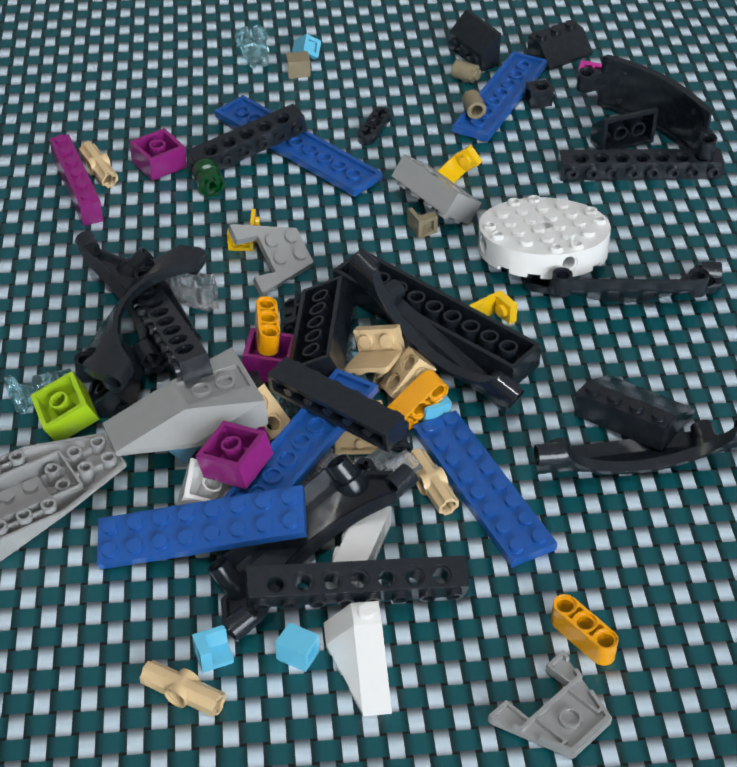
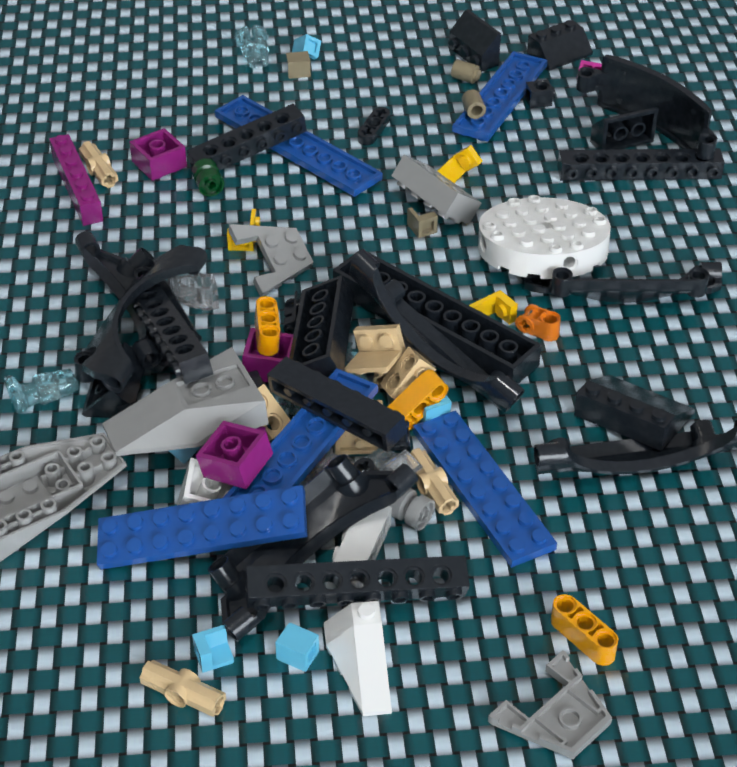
(64, 407): lime brick -> none
(414, 509): none -> light grey wheel
(541, 323): none -> orange piece

